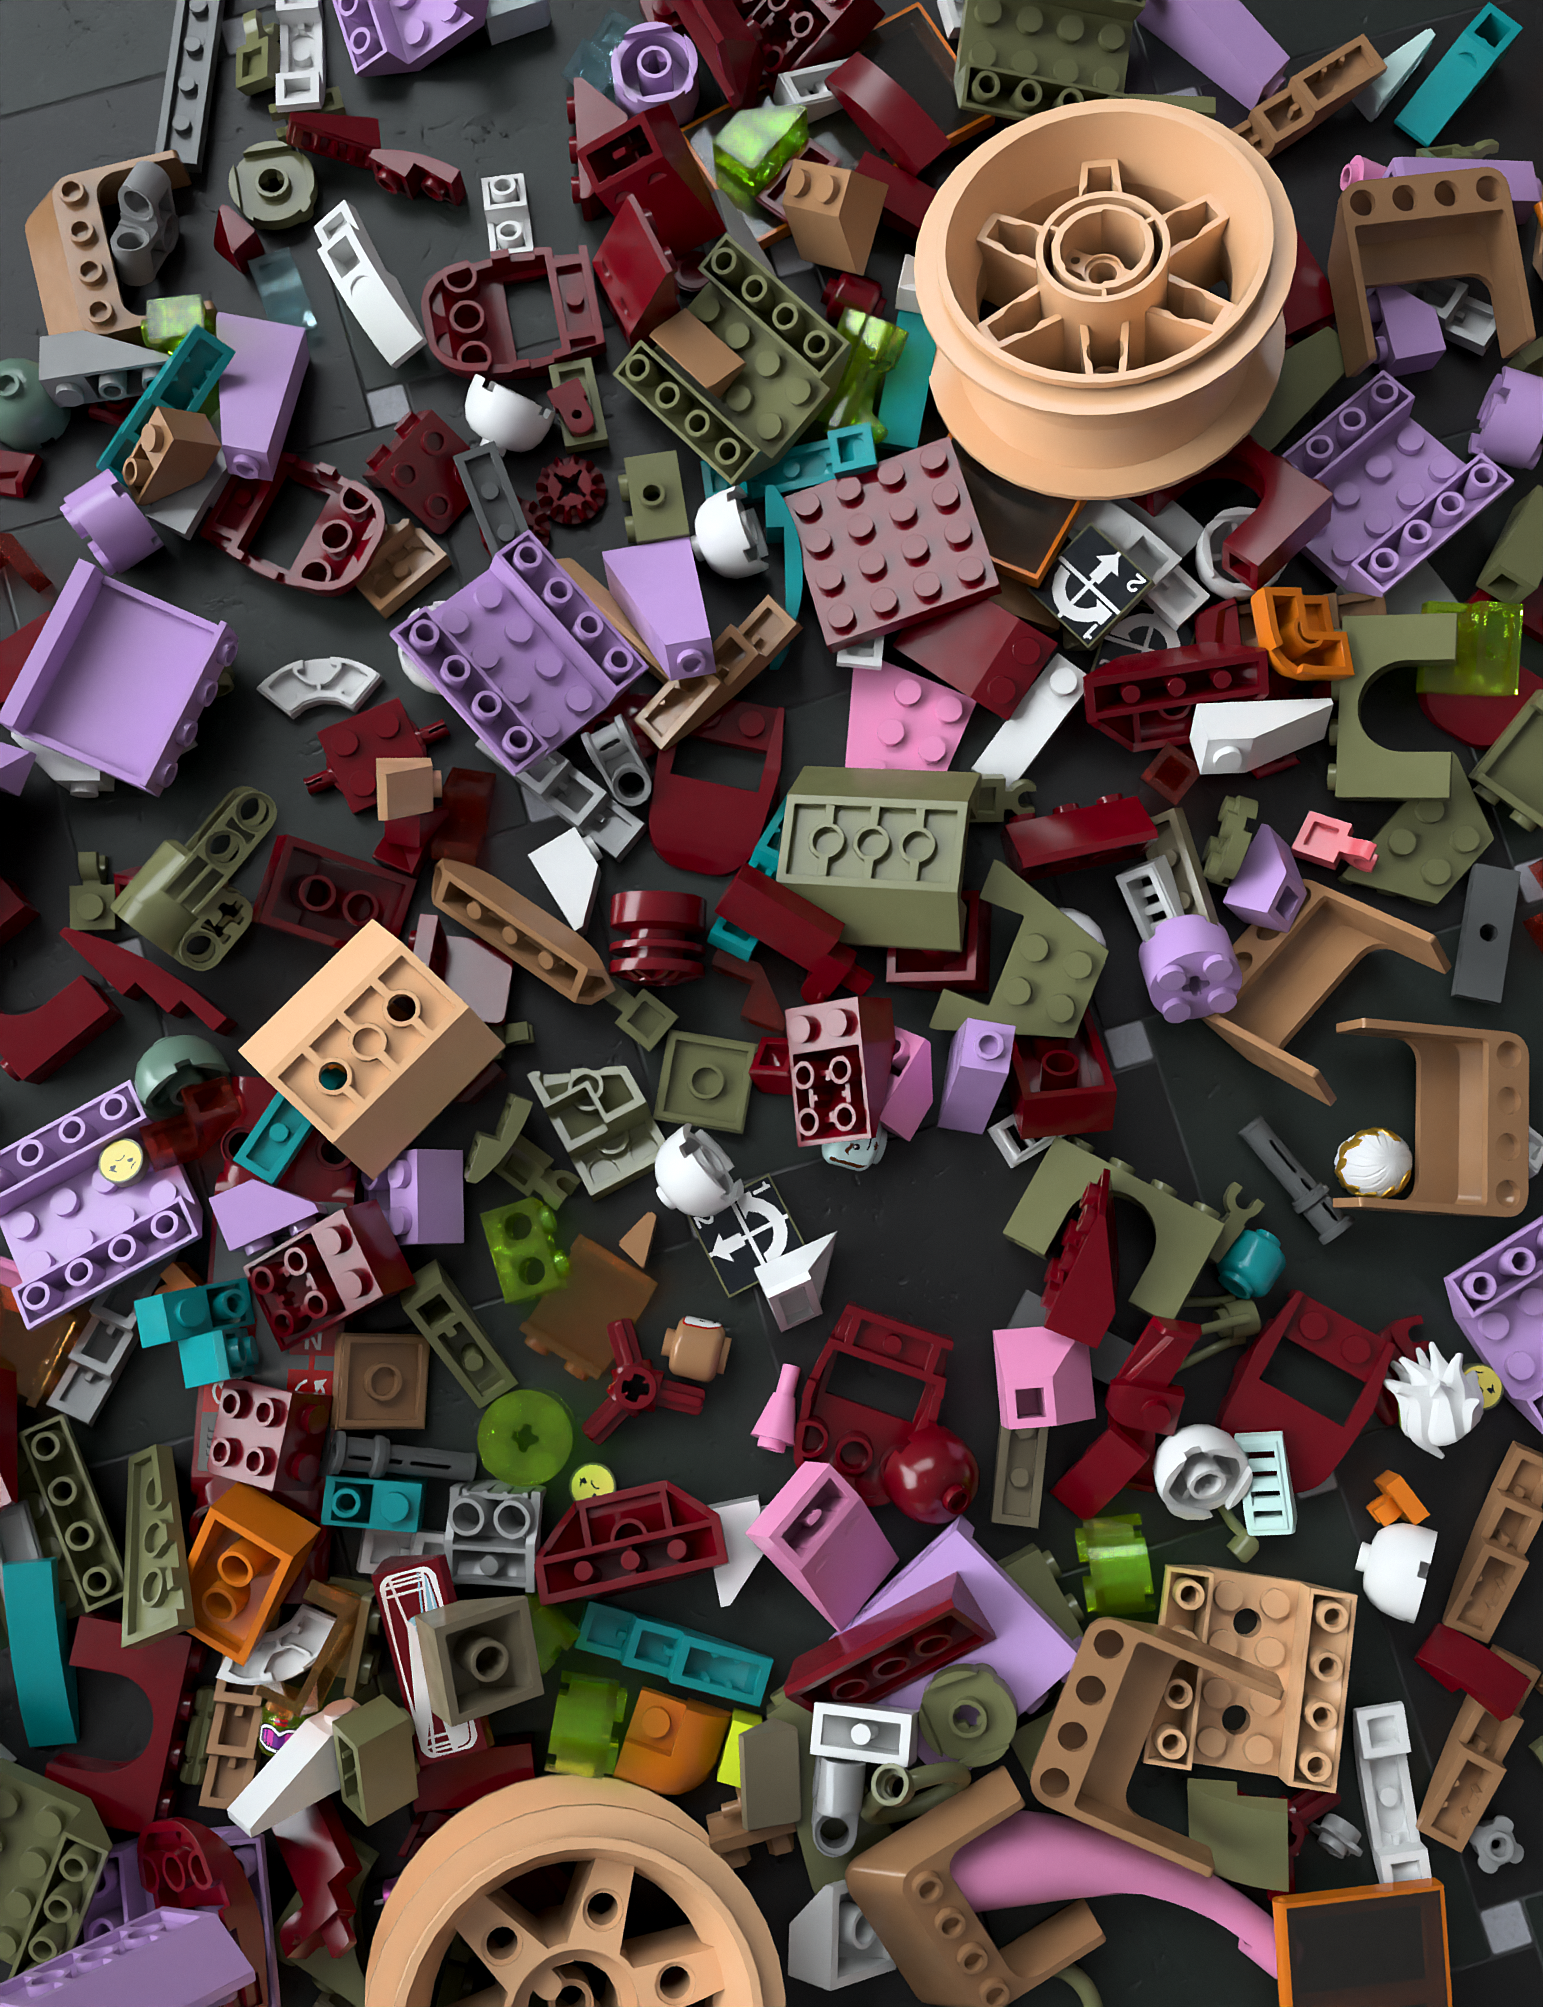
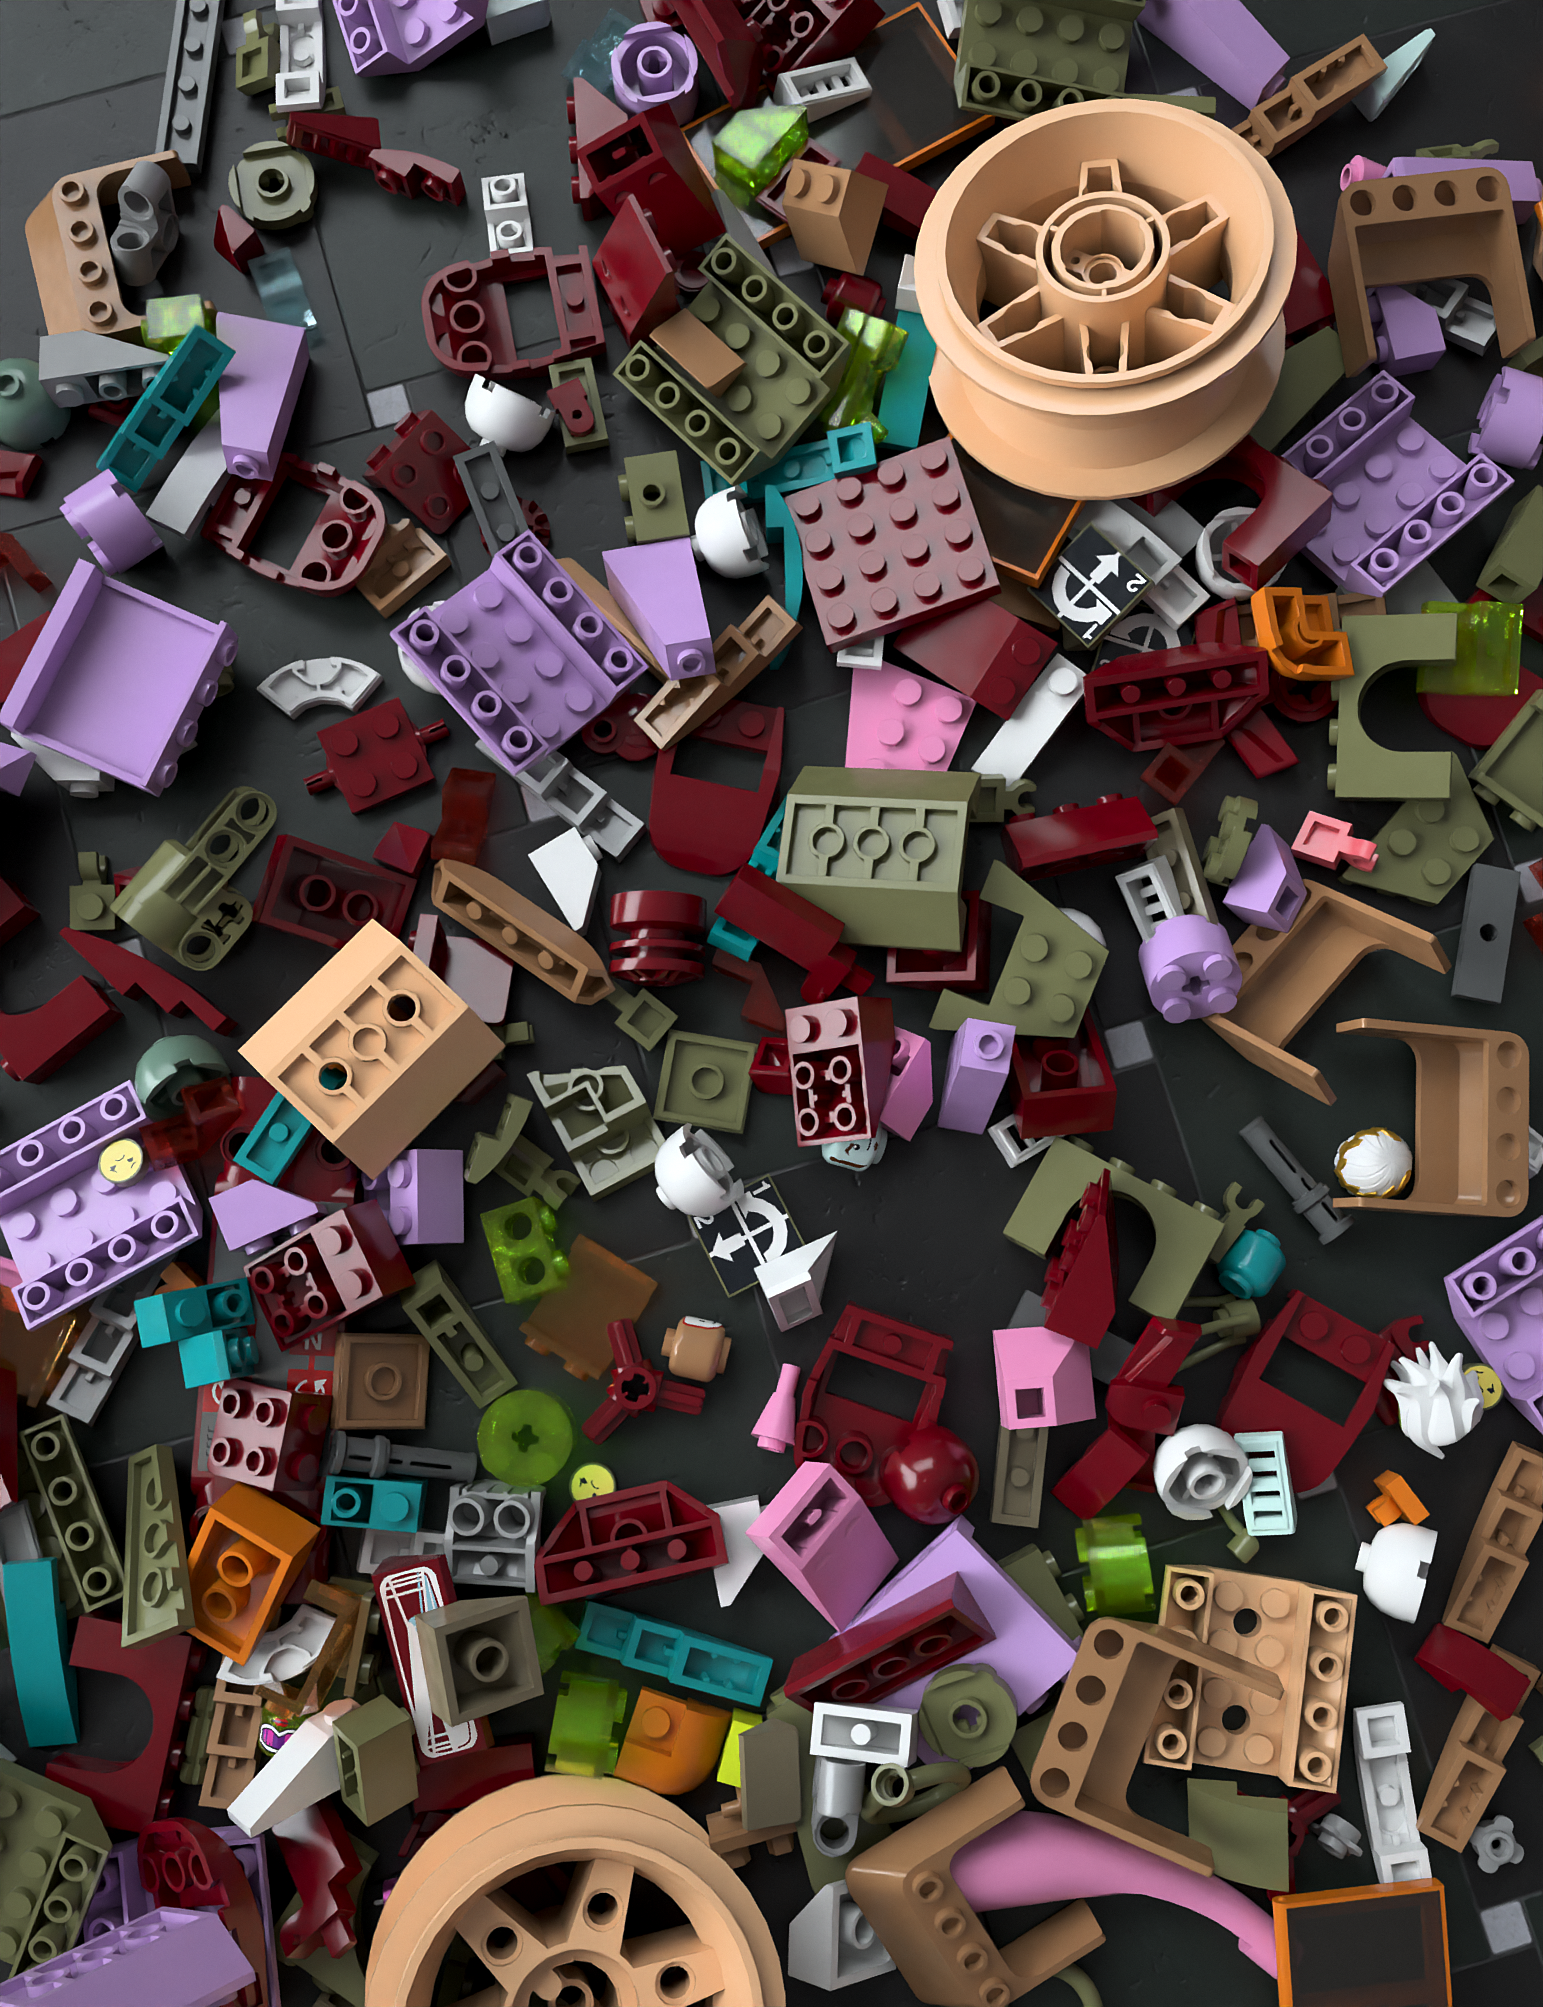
(170, 454): medium nougat slope -> none
(367, 286): white slope -> none
(406, 787): light nougat slope -> none
(415, 829): dark red slope -> none
(573, 507): dark red gear -> none
(618, 758): light grey piece -> none
(639, 1239): medium nougat slope -> none
(887, 114): dark red slope -> none
(1253, 733): white slope -> none
(1459, 74): teal slope -> none

